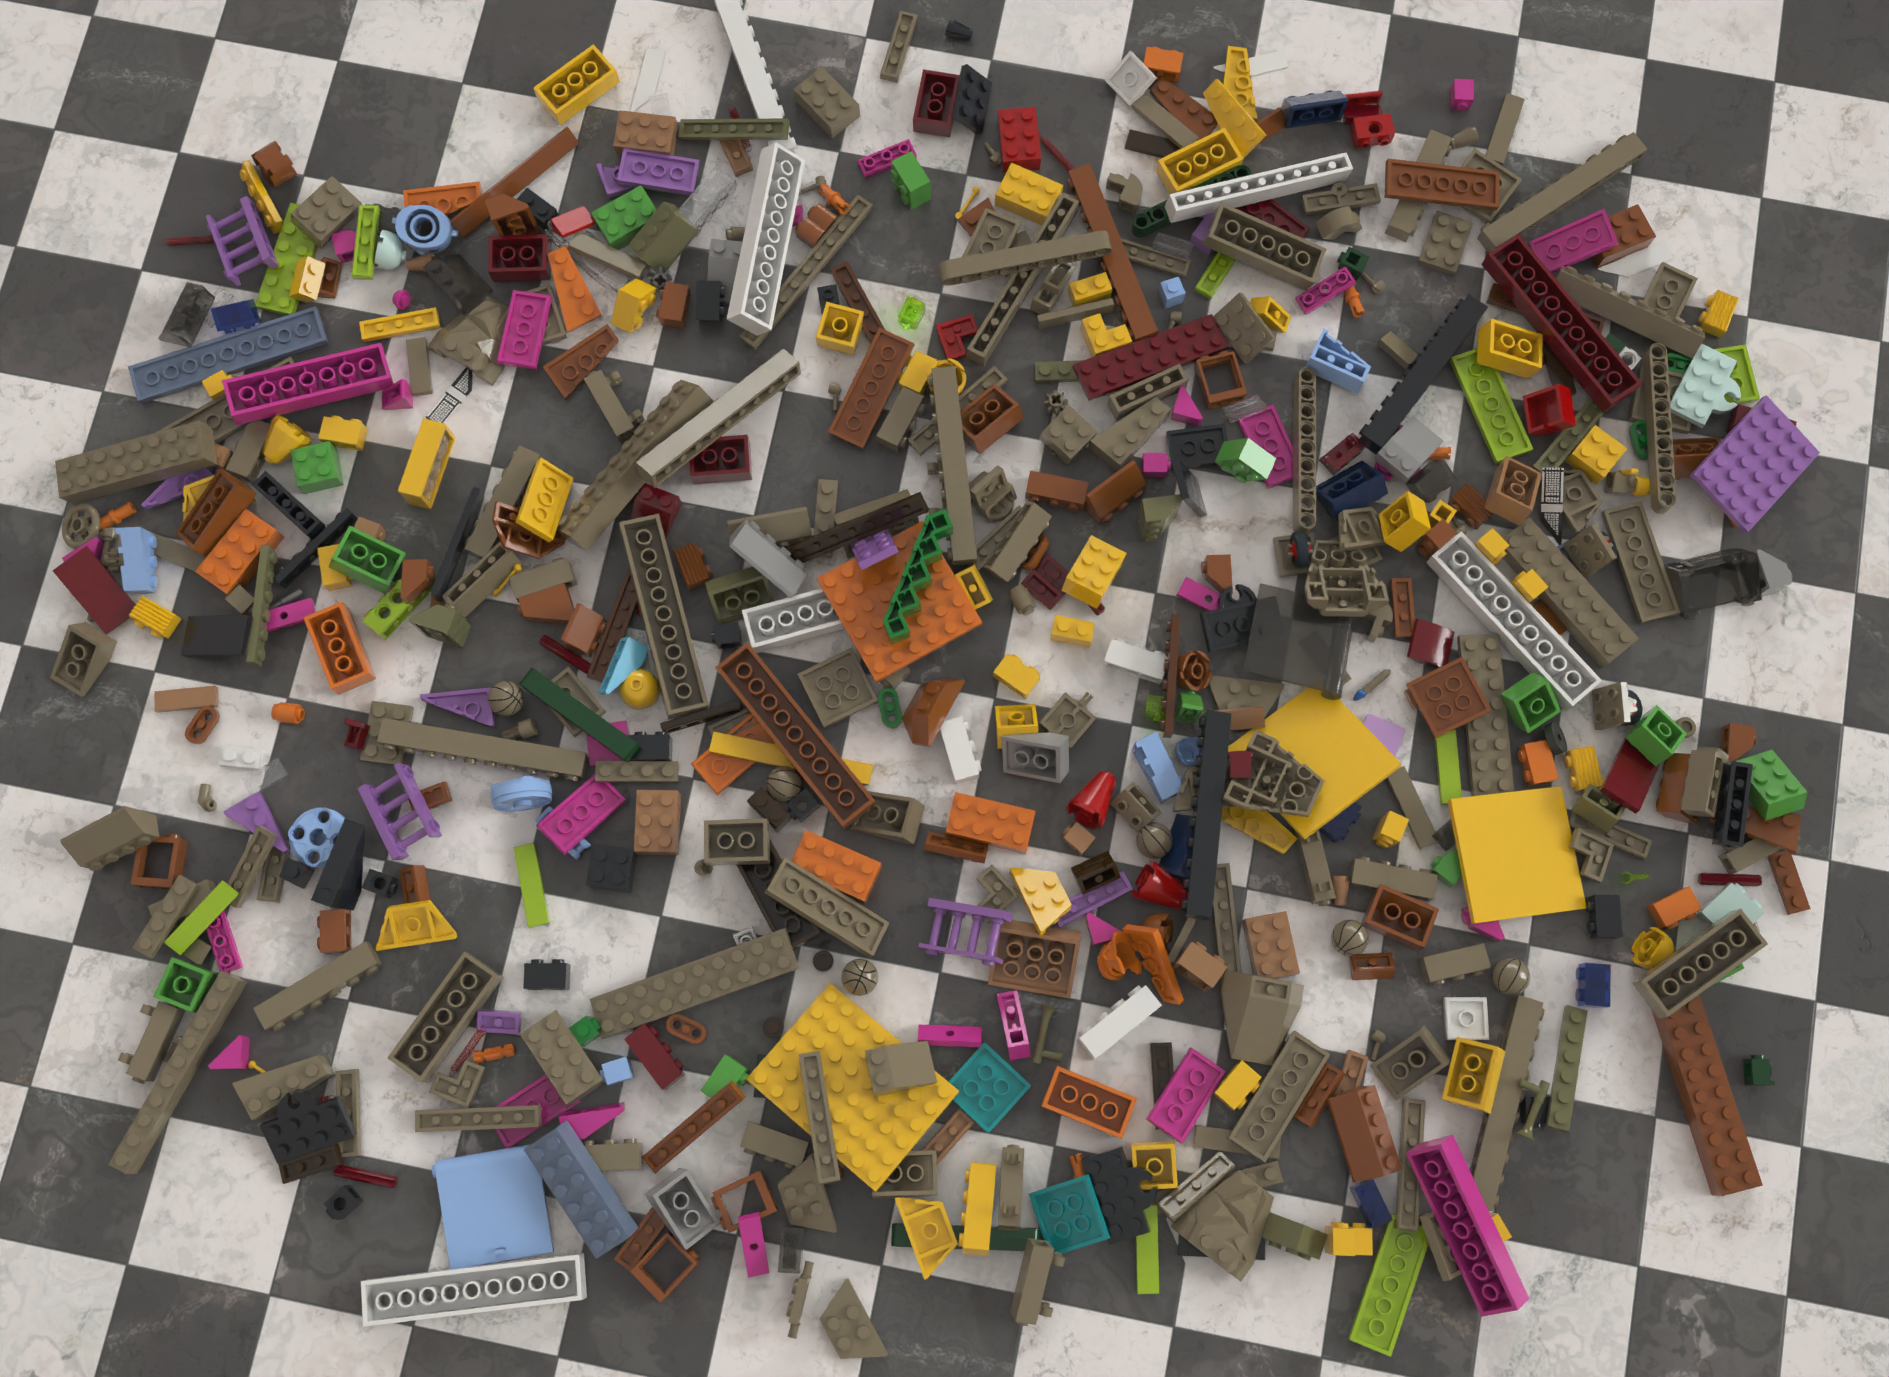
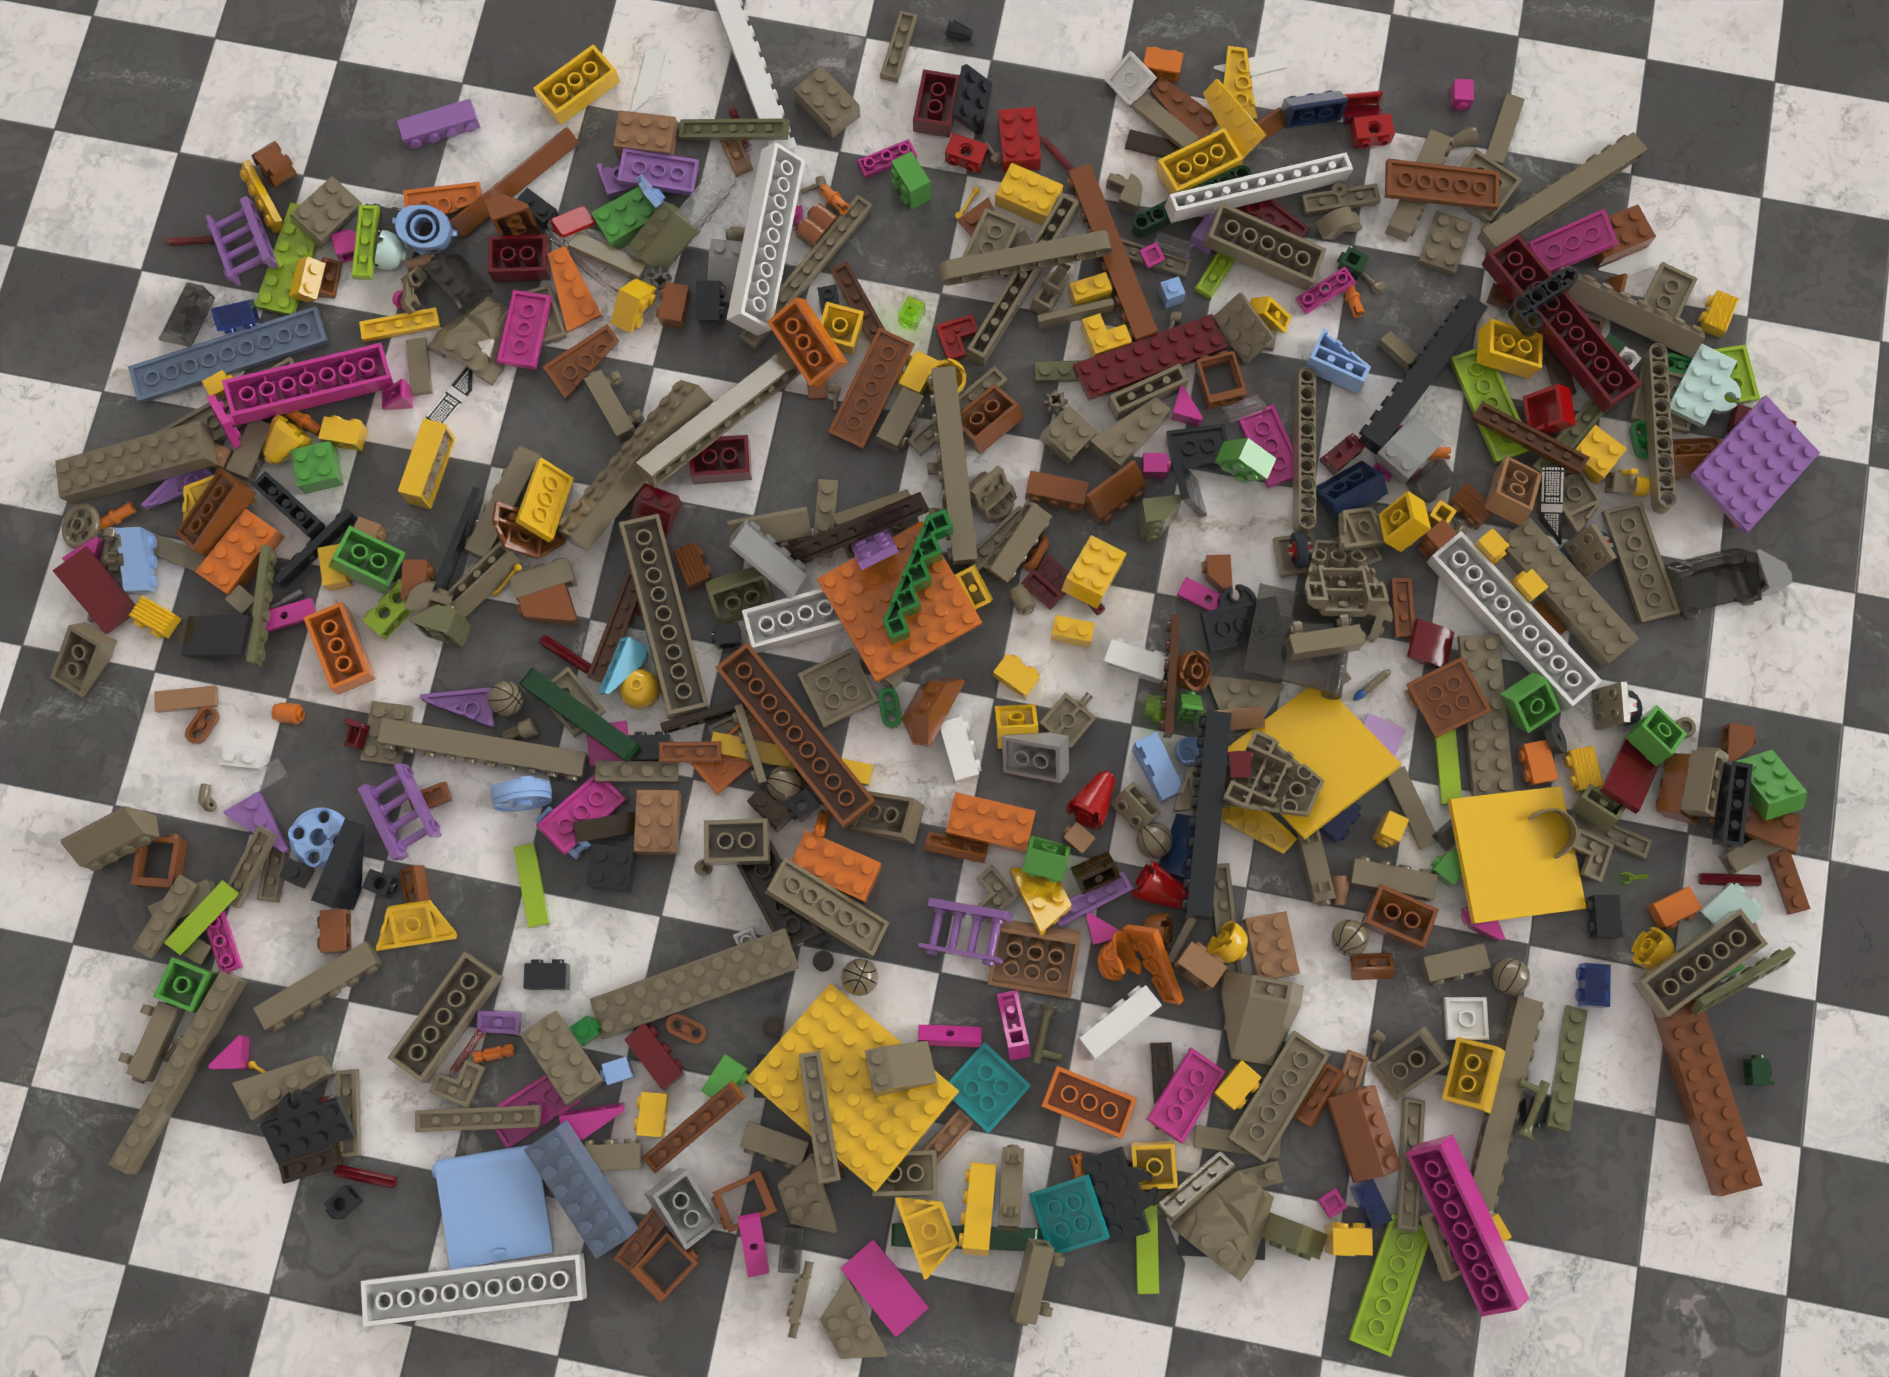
(225, 421): none -> dark pink plate
(304, 421): none -> orange pin
(409, 299): none -> dark tan piece
(422, 594): none -> dark tan brick
(438, 124): none -> medium lavender brick
(584, 630): dark orange slope -> none
(604, 827): none -> dark brown tile
(652, 1114): none -> yellow brick
(654, 195): none -> light blue wing
(689, 752): none -> dark orange tile
(746, 737): none -> dark tan plate
(807, 342): none -> orange brick
(818, 392): none -> dark orange slope
(821, 823): none -> orange axle
(884, 1288): none -> dark pink tile
(959, 145): none -> red brick
(1046, 859): none -> bright green brick
(1152, 255): none -> dark pink plate
(1230, 943): none -> yellow cylinder
(1324, 642): none -> dark tan brick
(1332, 1203): none -> dark pink tile
(1530, 438): none -> reddish brown plate
(1544, 296): none -> black beam
(1573, 829): none -> dark tan piece
(1618, 282): none -> dark orange slope
(1746, 978): none -> olive plate

